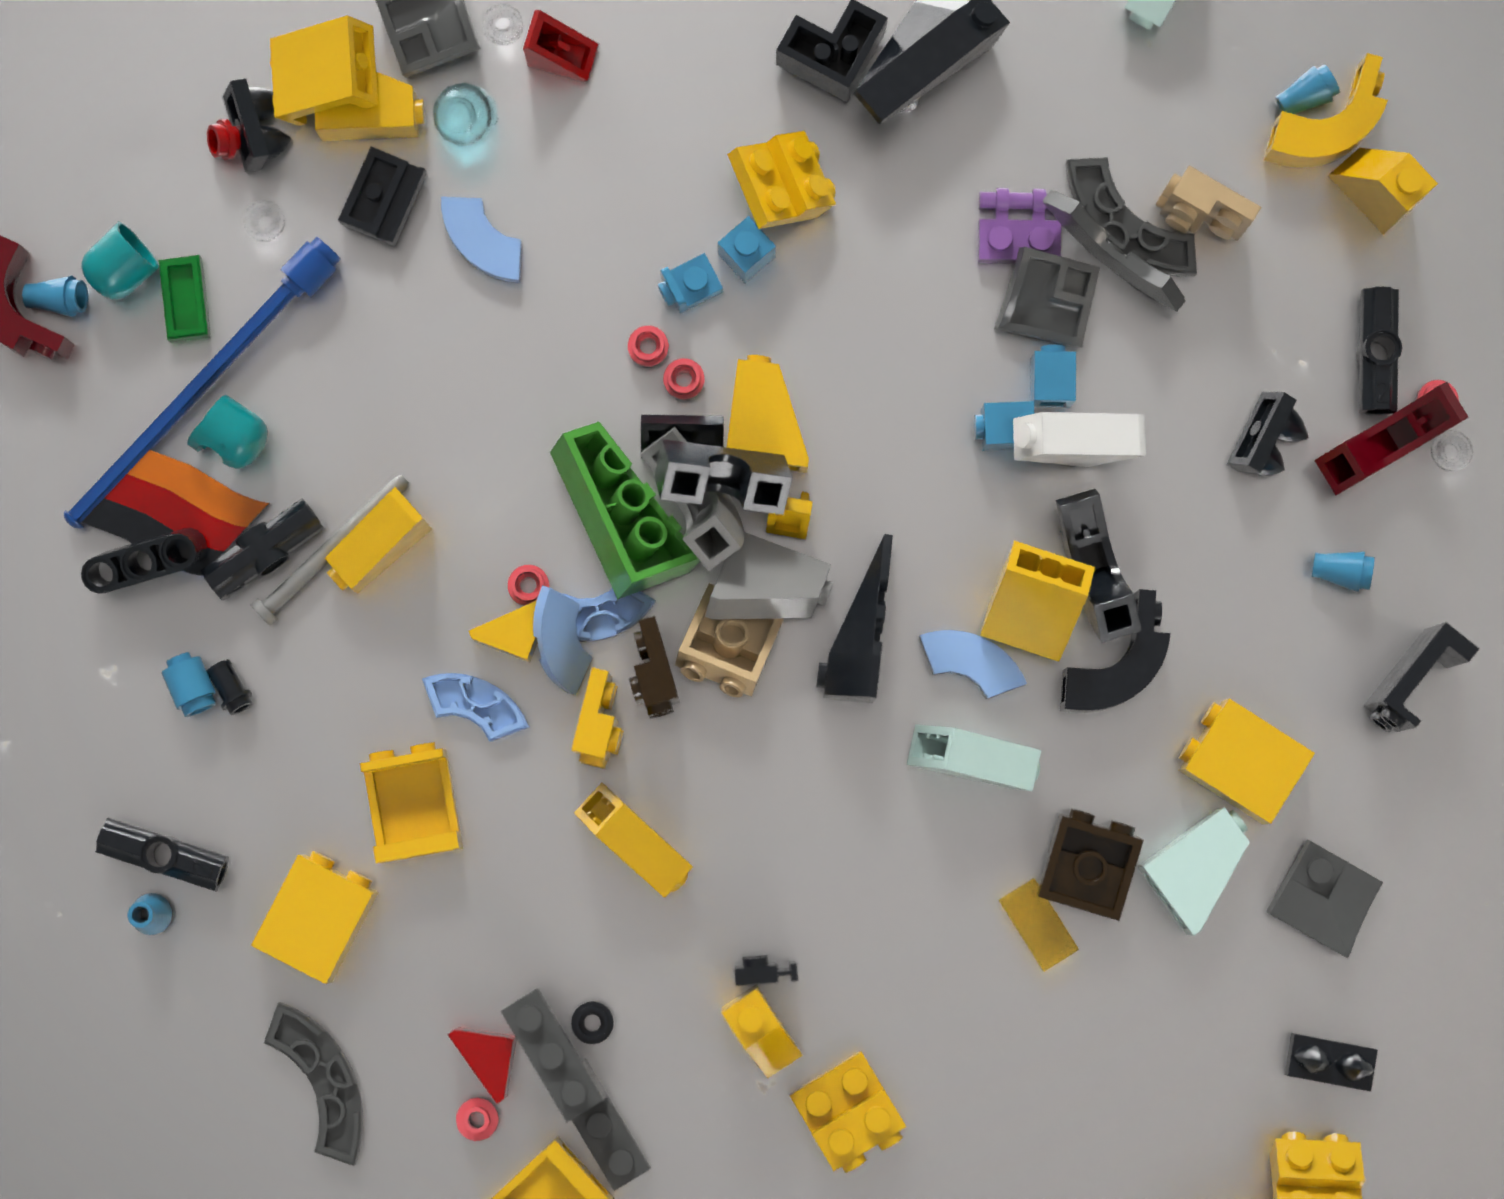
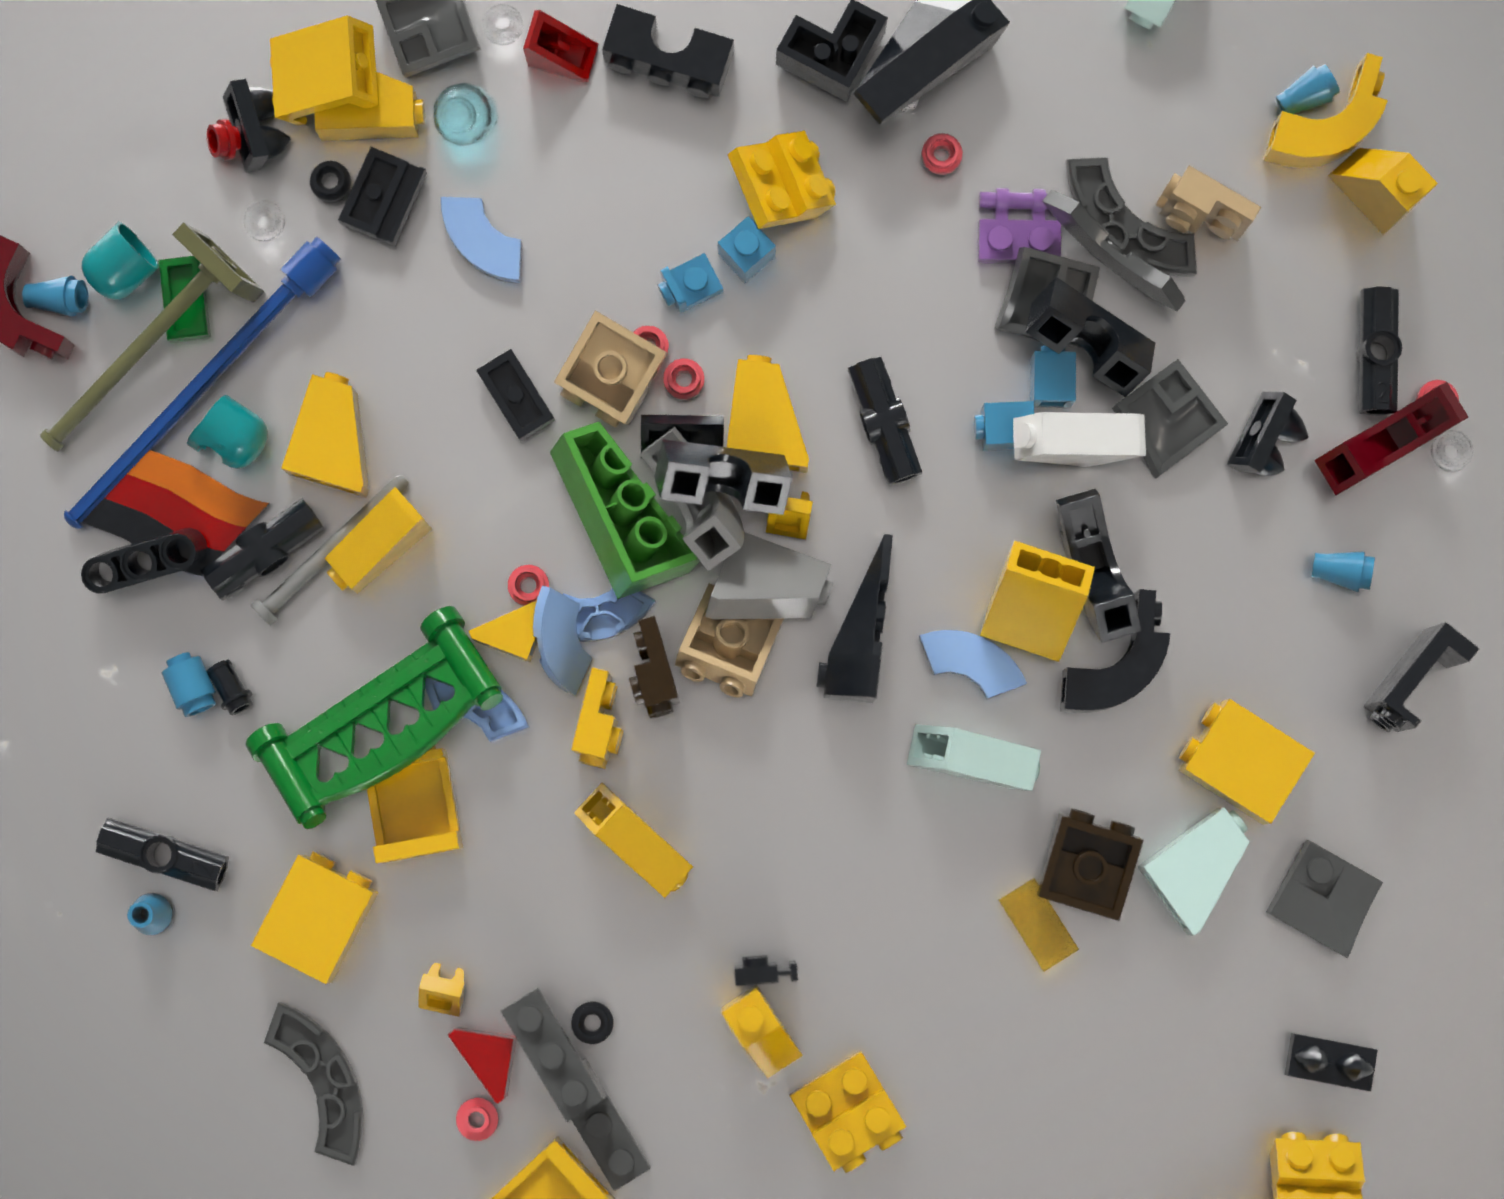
(214, 267): none -> olive tile
(295, 758): none -> green piece
(322, 172): none -> black plate
(329, 437): none -> yellow slope
(441, 993): none -> yellow tile
(515, 395): none -> black plate
(610, 370): none -> tan plate
(698, 67): none -> black arch
(884, 420): none -> black piece
(944, 142): none -> coral plate
(1118, 351): none -> black arch
(1175, 415): none -> dark grey plate

